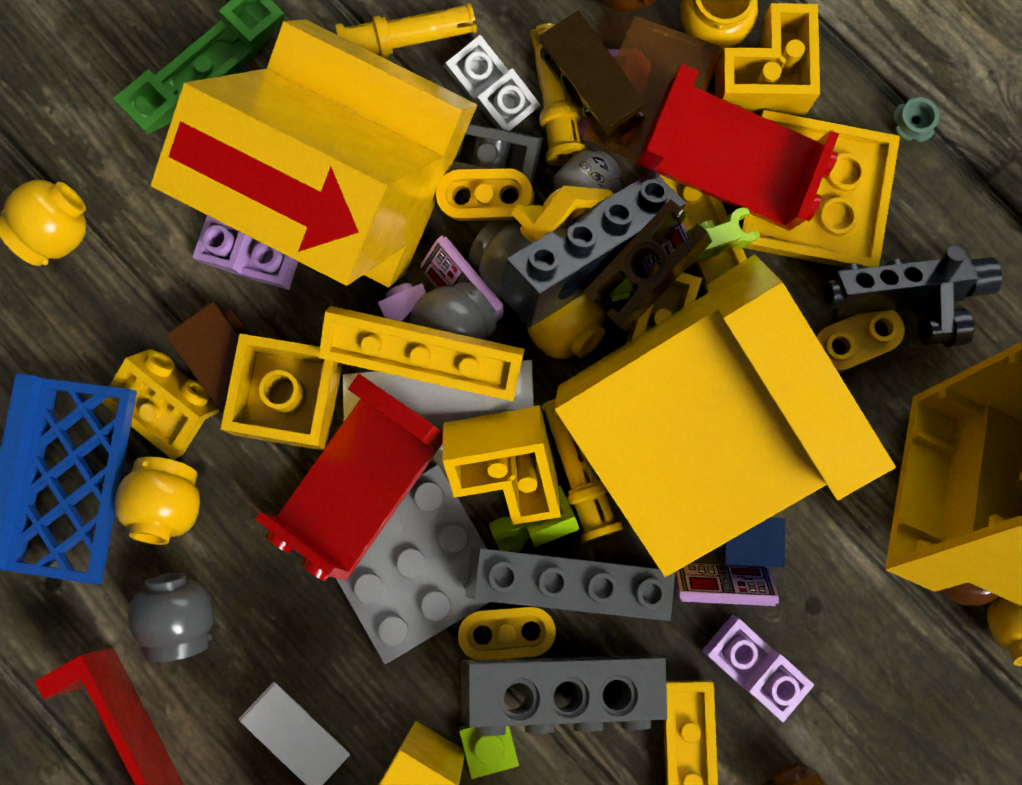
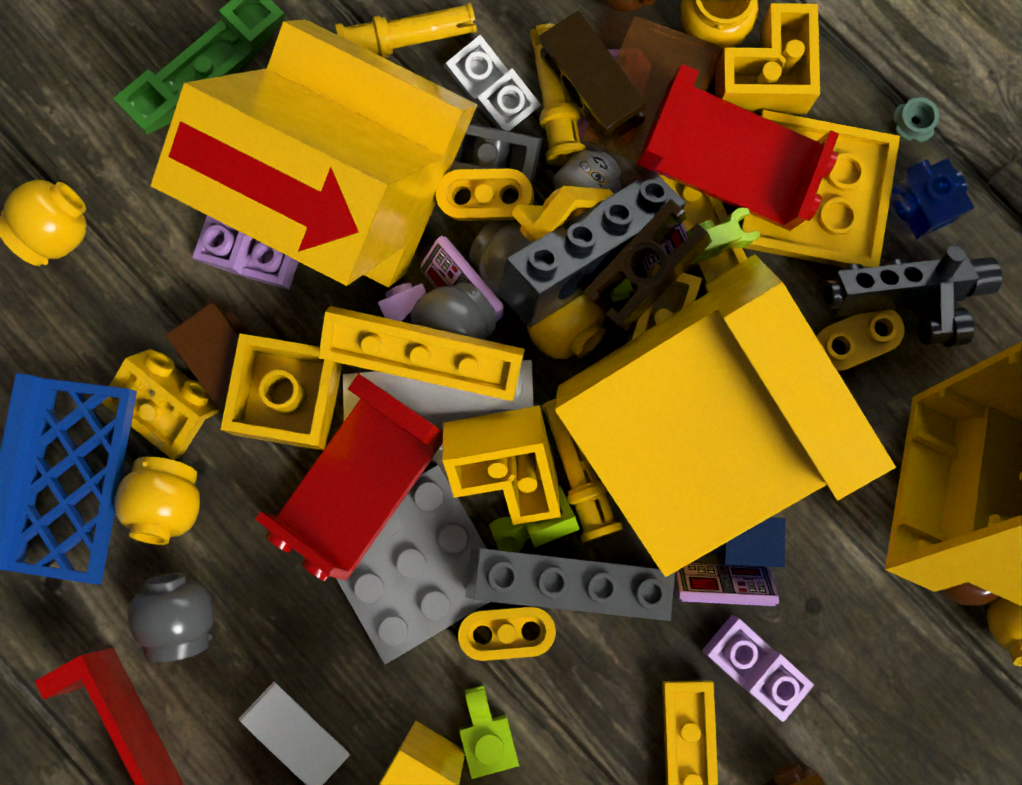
(640, 698): dark grey brick -> none
(931, 197): none -> clear blue brick

